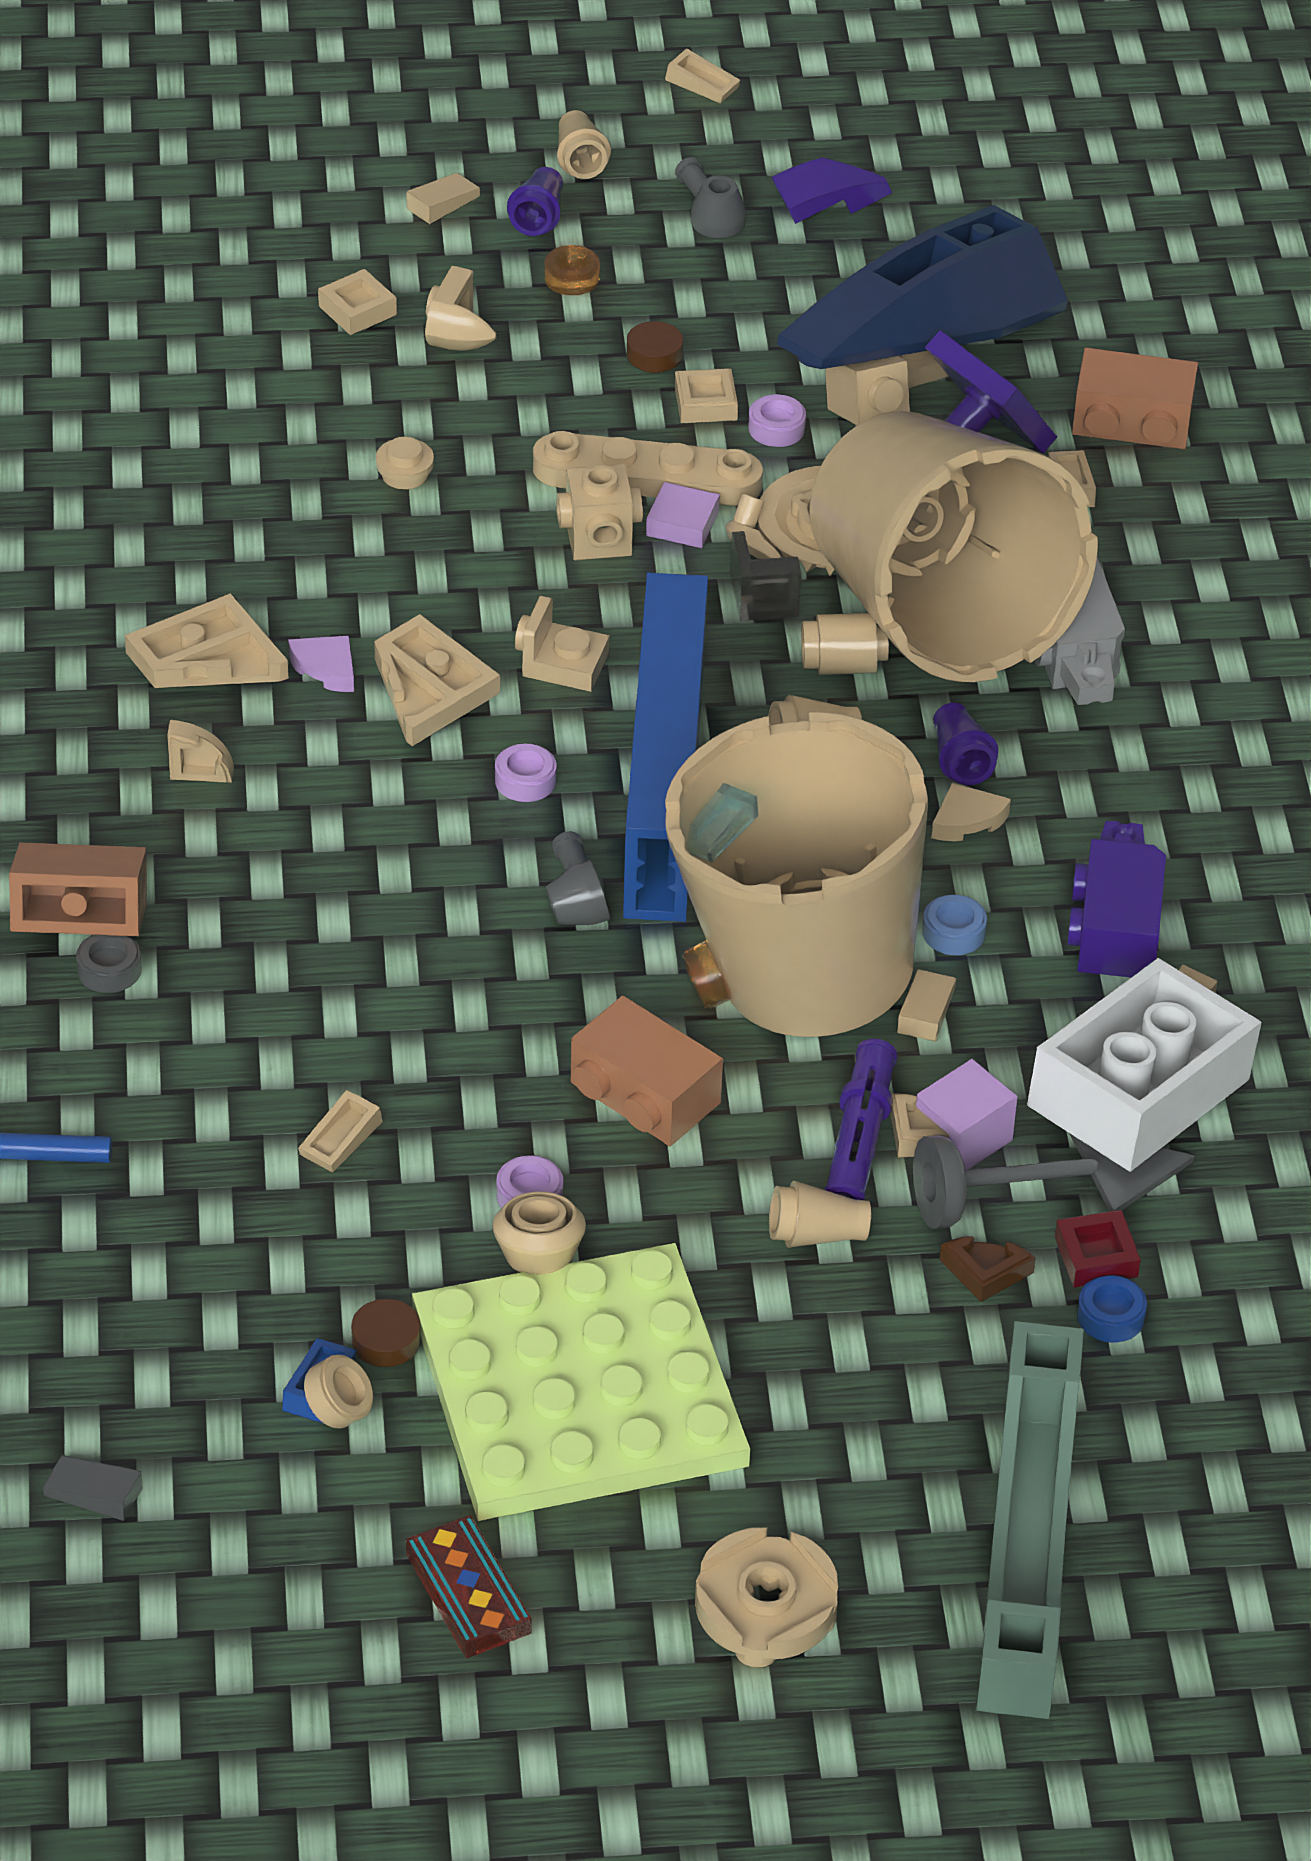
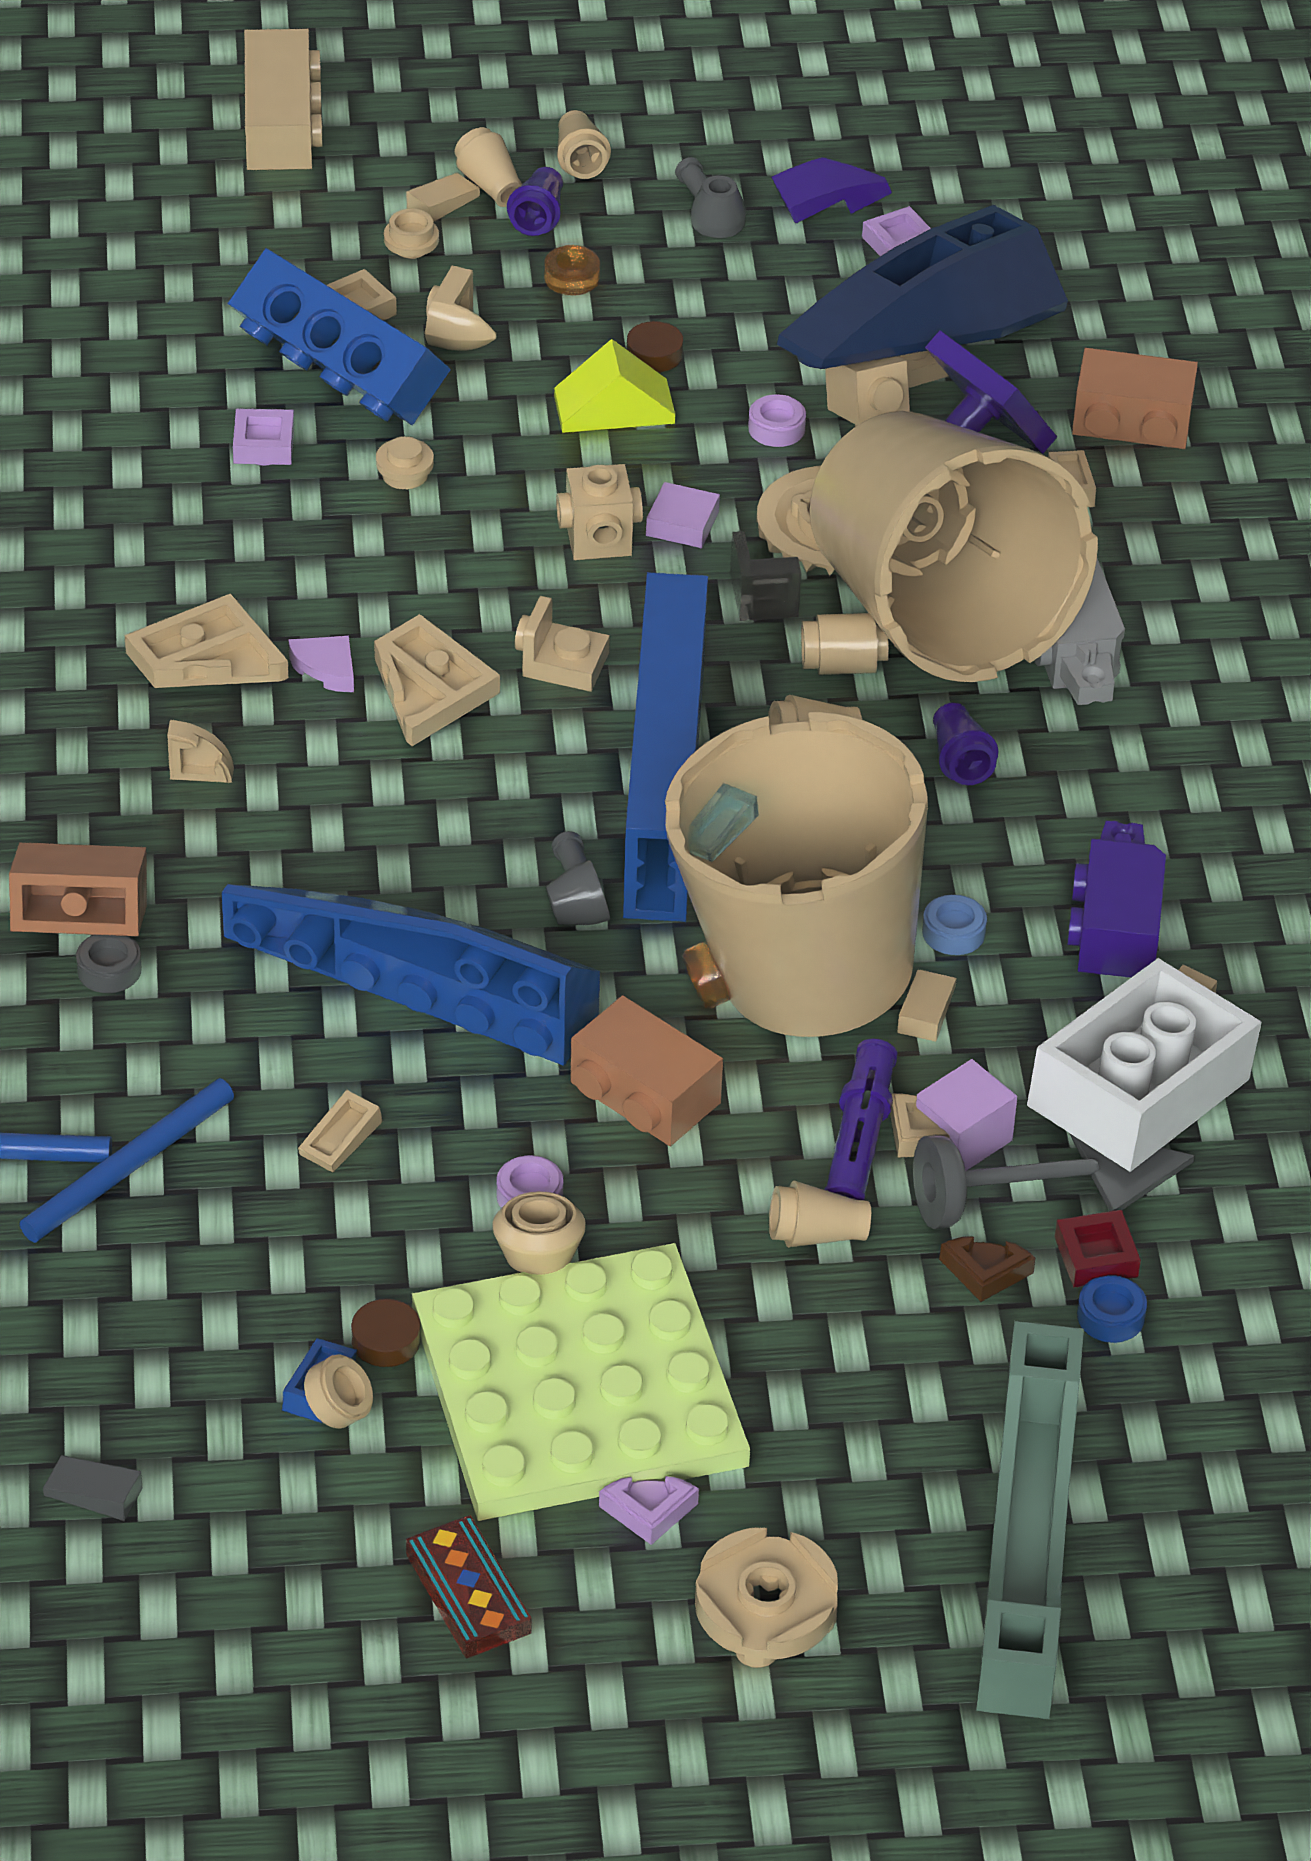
(126, 1160): none -> blue bar
(263, 436): none -> lavender plate
(281, 99): none -> tan brick
(406, 370): none -> blue brick
(411, 233): none -> tan plate
(423, 963): none -> blue wedge
(487, 163): none -> tan cone
(525, 772): lavender tile -> none
(612, 393): none -> neon yellow slope
(649, 1505): none -> lavender tile
(651, 464): tan plate -> none
(701, 76): tan piece -> none
(706, 395): tan tile -> none
(745, 520): tan bar -> none
(893, 229): none -> lavender tile
(968, 812): tan tile -> none

